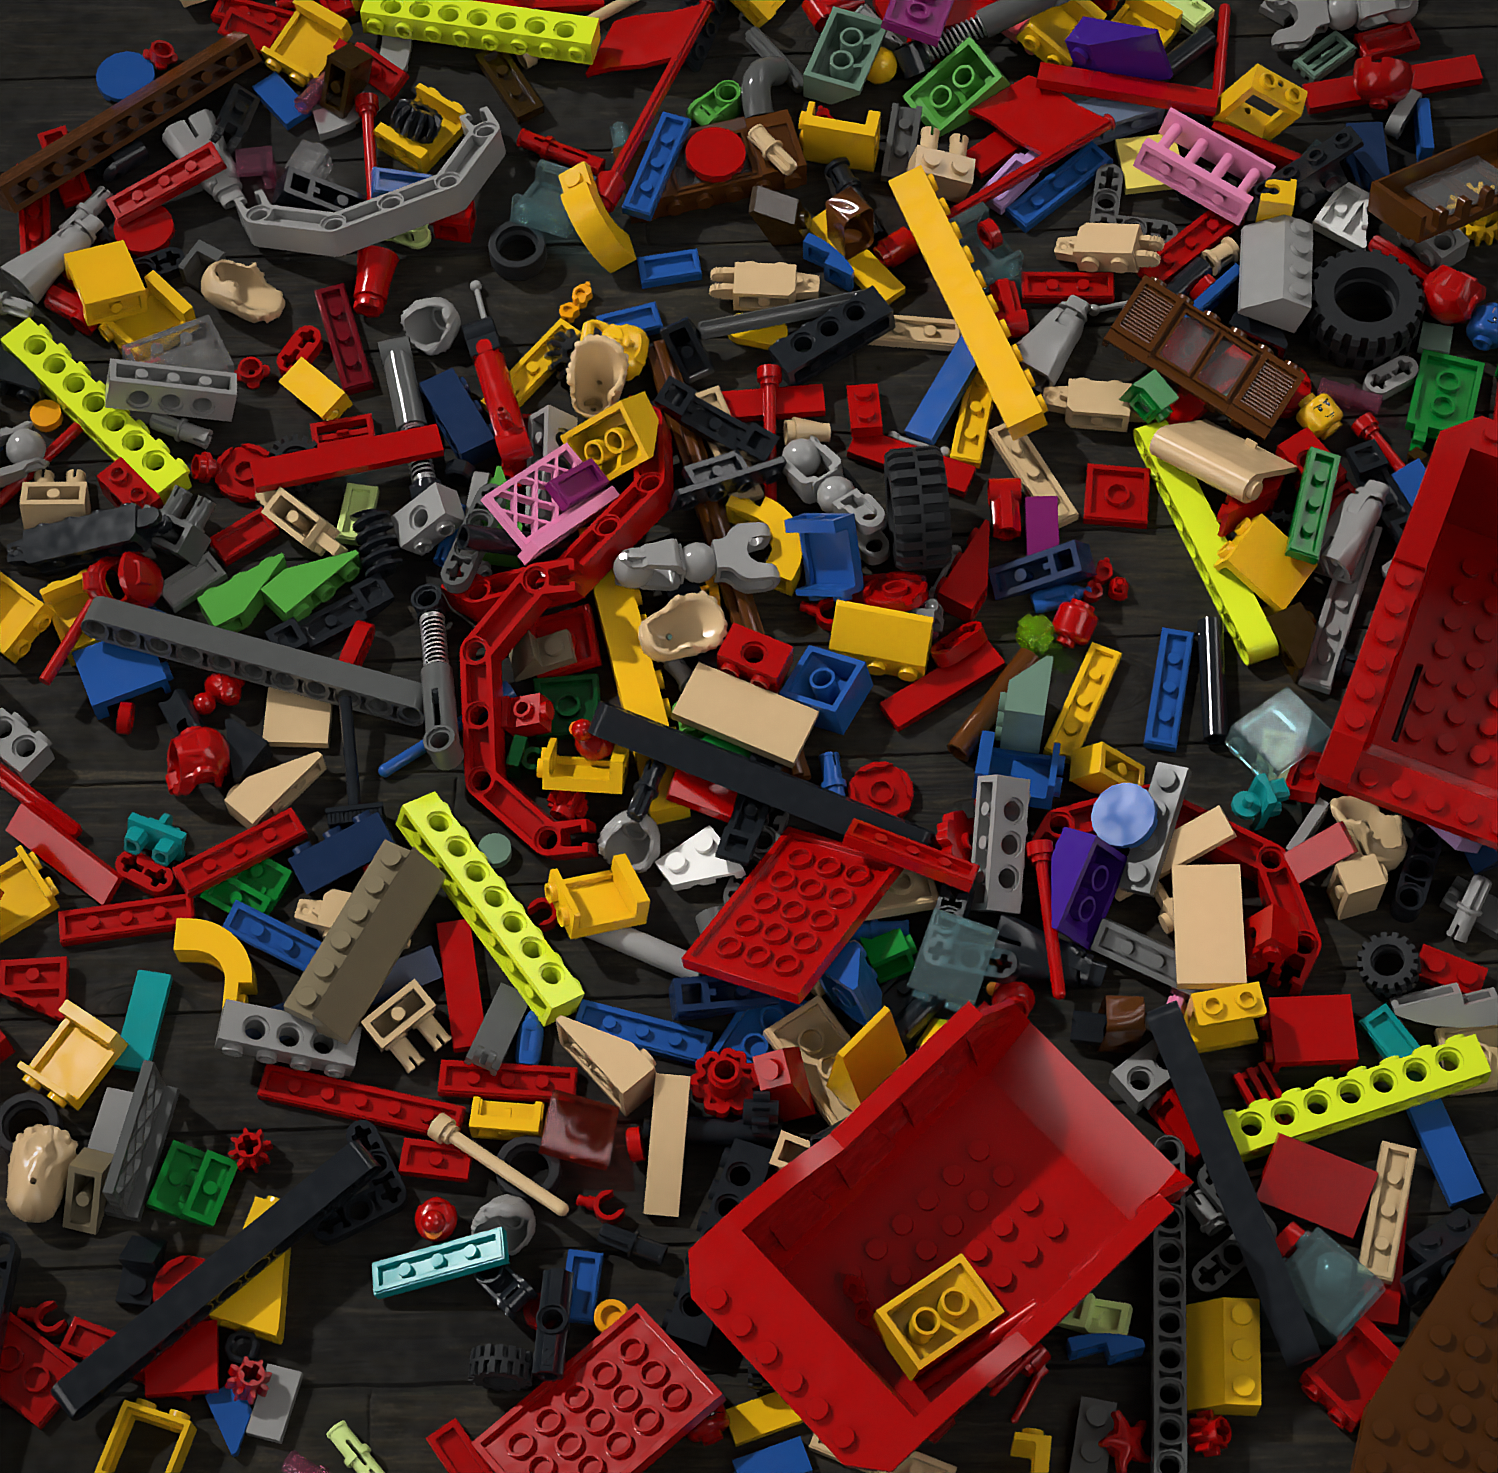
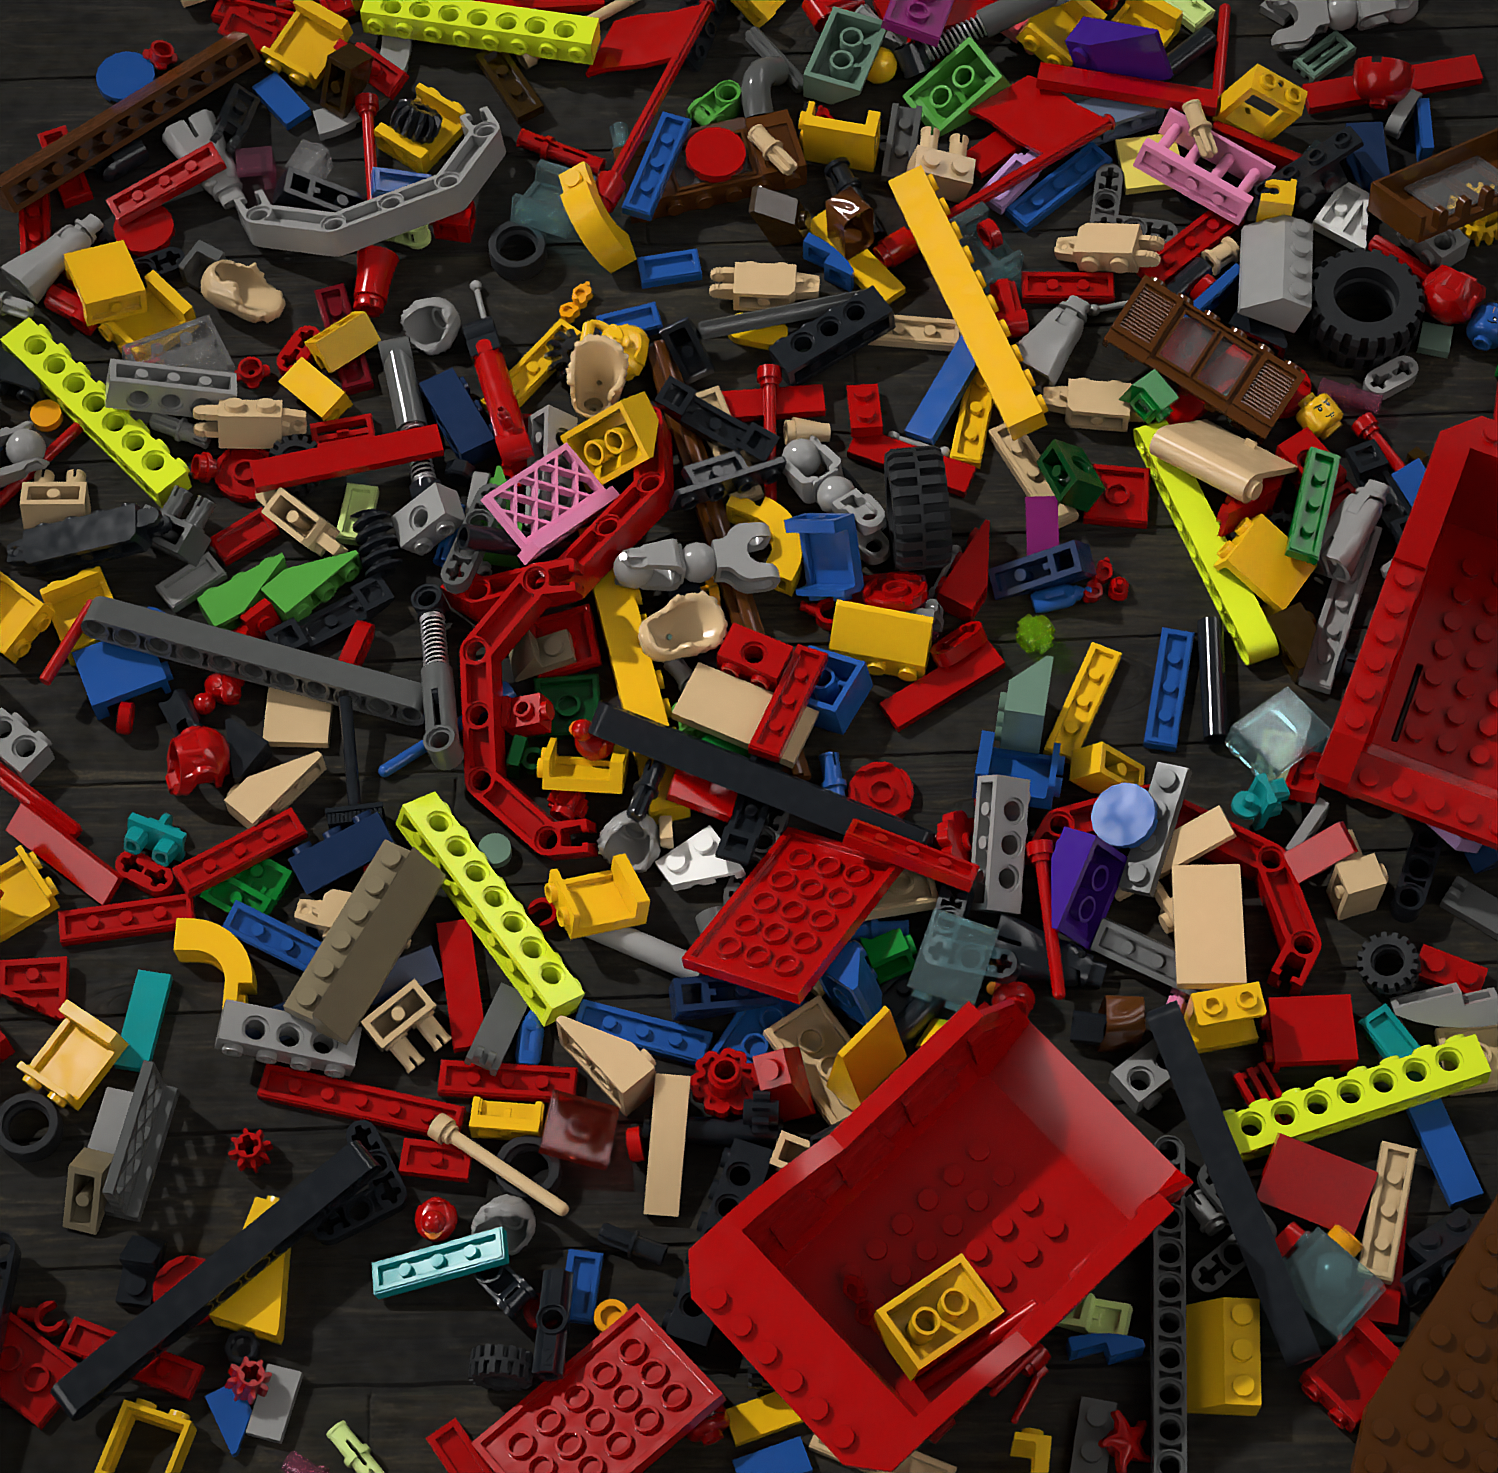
(40, 1157): tan piece -> none
(94, 204): light grey pin -> none
(124, 485): red brick -> none
(137, 576): red helmet -> none
(187, 1365): red tile -> none
(192, 1184): green slope -> none
(248, 422): none -> tan hinge
(258, 620): none -> red plate
(310, 95): clear pink pin -> none
(343, 341): none -> yellow hinge
(577, 484): magenta tile -> none
(593, 1203): red piece -> none
(666, 832): none -> tan tile
(788, 703): none -> red tile
(985, 713): reddish brown piece -> none
(1004, 500): red piece -> none
(1070, 475): none -> dark green brick
(1074, 623): red head -> none
(1173, 1121): red tile -> none
(1200, 128): none -> tan axle
(1208, 1433): red gear -> none
(1274, 938): red brick -> none
(1345, 1240): none -> light orange tile
(1372, 829): tan piece -> none
(1387, 41): red tile -> none
(1442, 395): green tile -> none
(1469, 908): light grey axle -> none

